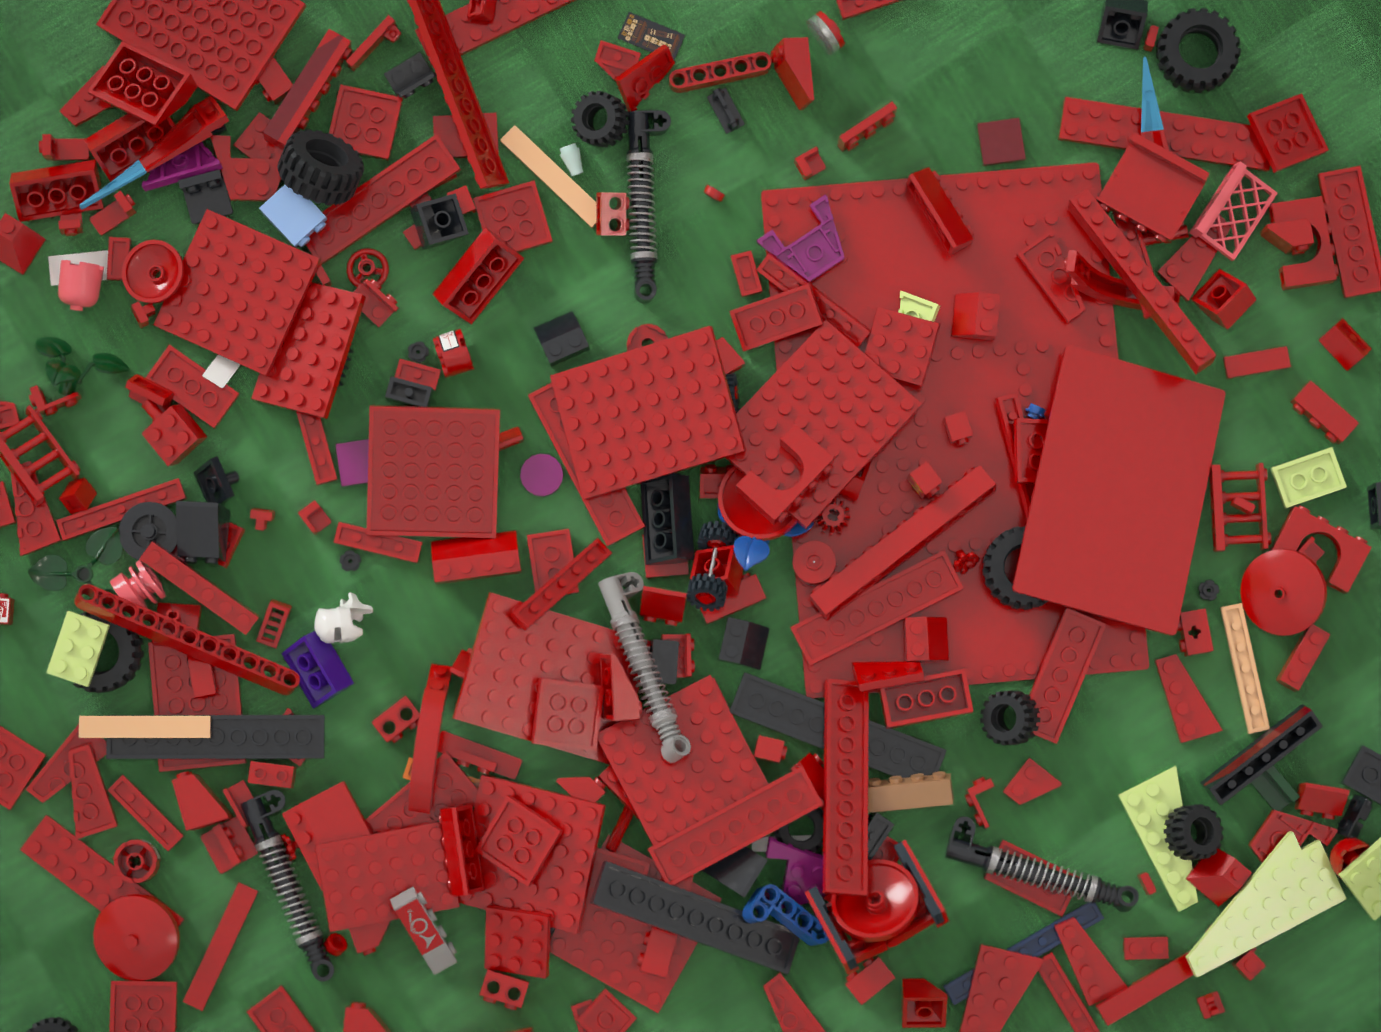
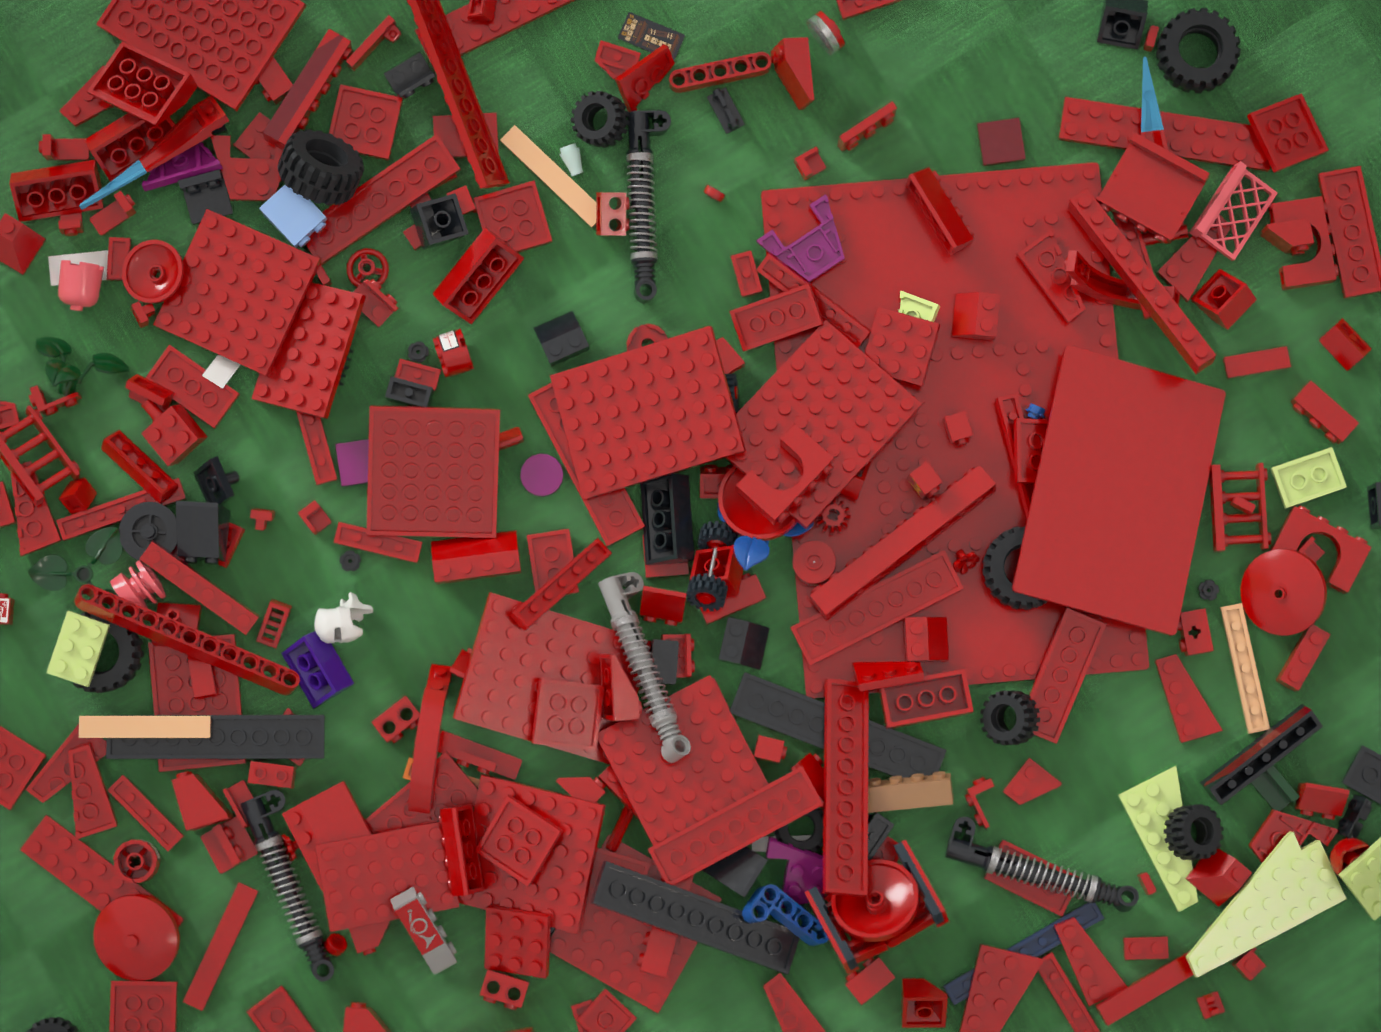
(138, 466): none -> red slope

